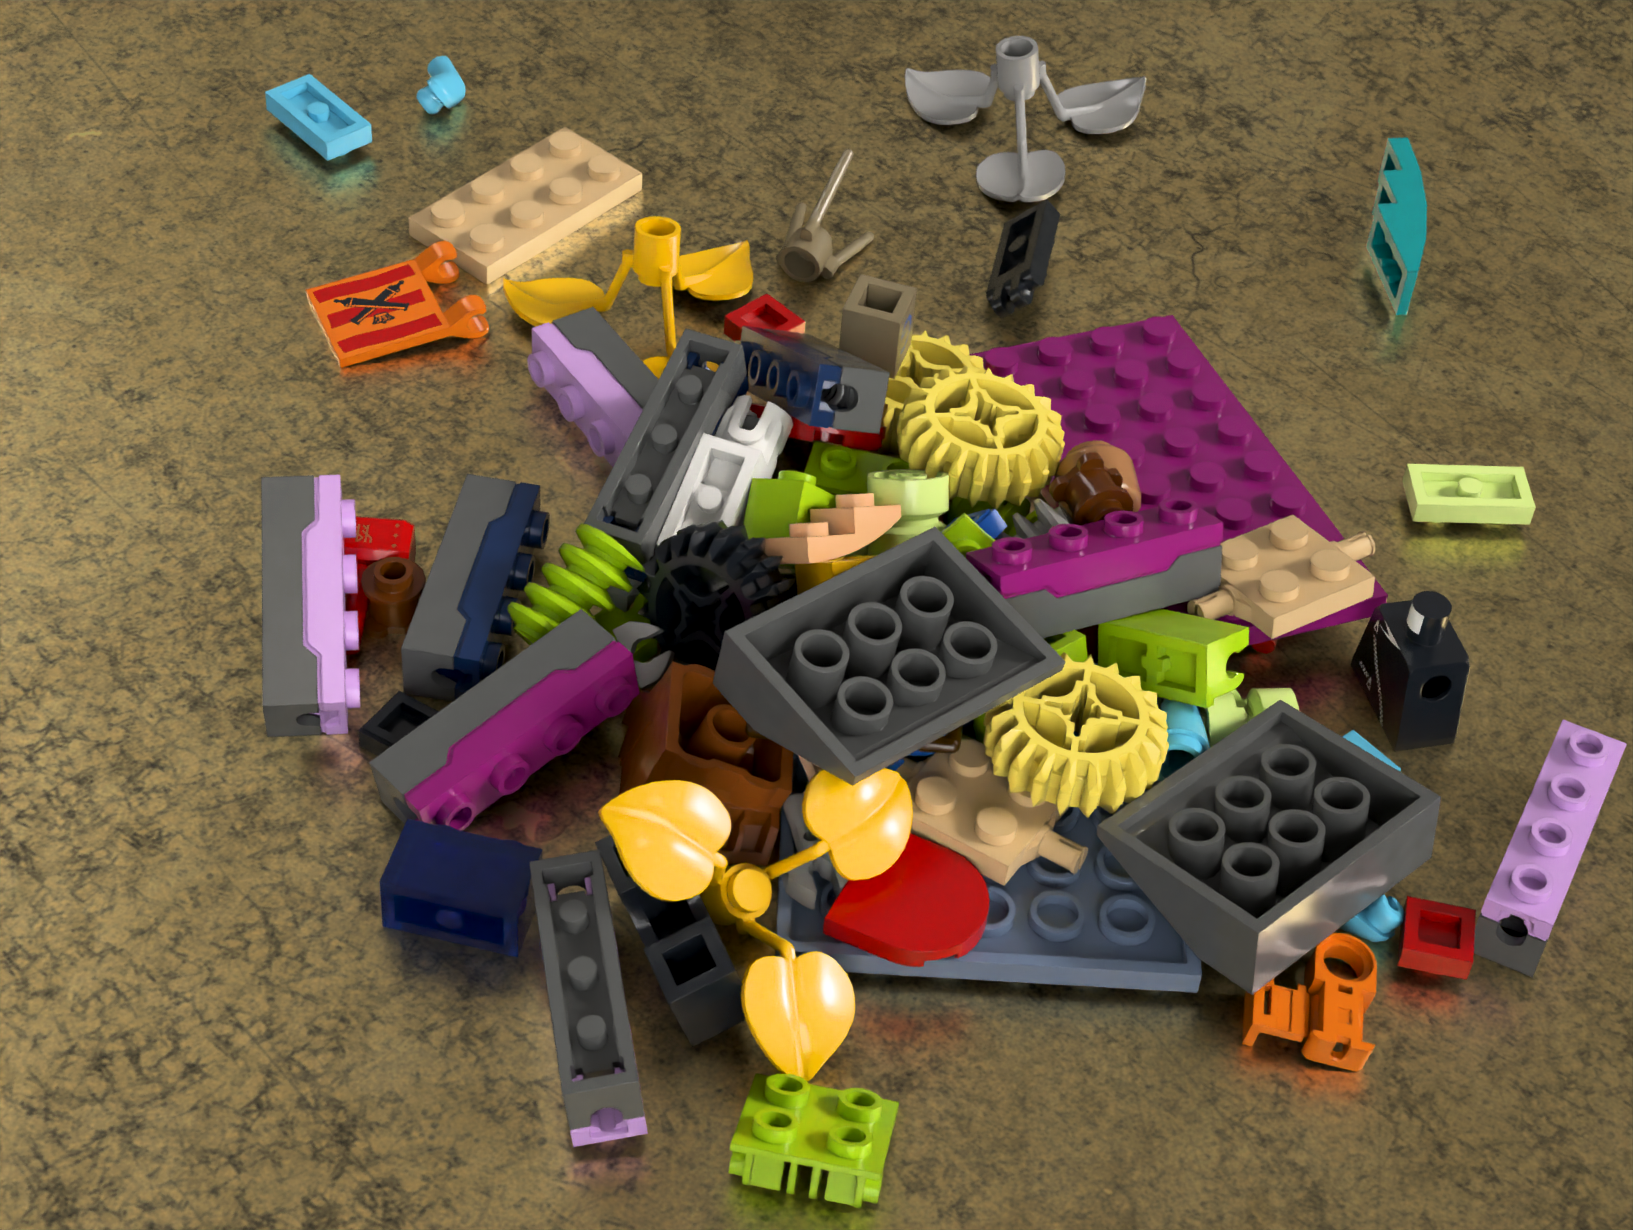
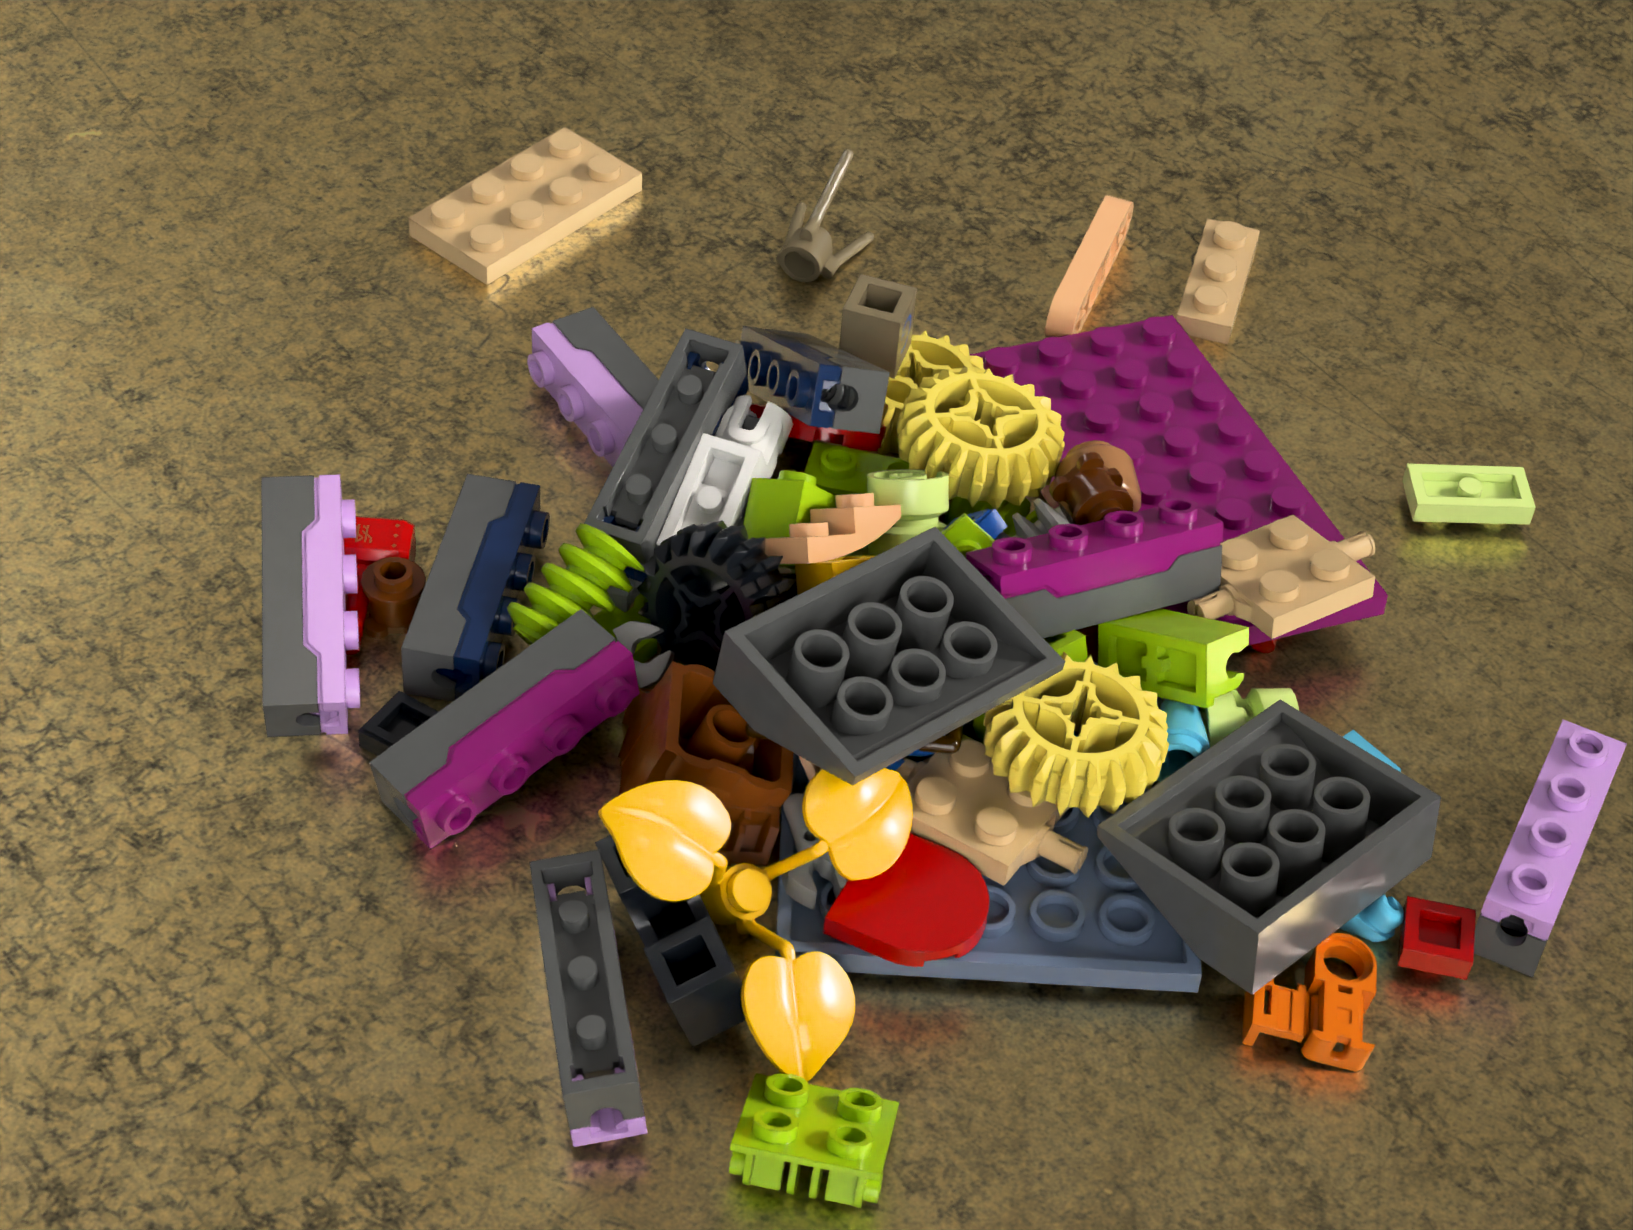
(318, 117): medium azure plate -> none
(395, 308): orange flag -> none
(443, 87): medium azure arm -> none
(459, 887): clear blue brick -> none
(706, 274): yellow plant -> none
(762, 313): red plate -> none
(956, 95): light grey plant -> none
(1022, 258): black hinge -> none
(1089, 267): none -> light nougat beam
(1217, 280): none -> tan plate
(1398, 223): teal slope -> none
(1413, 671): black torso -> none

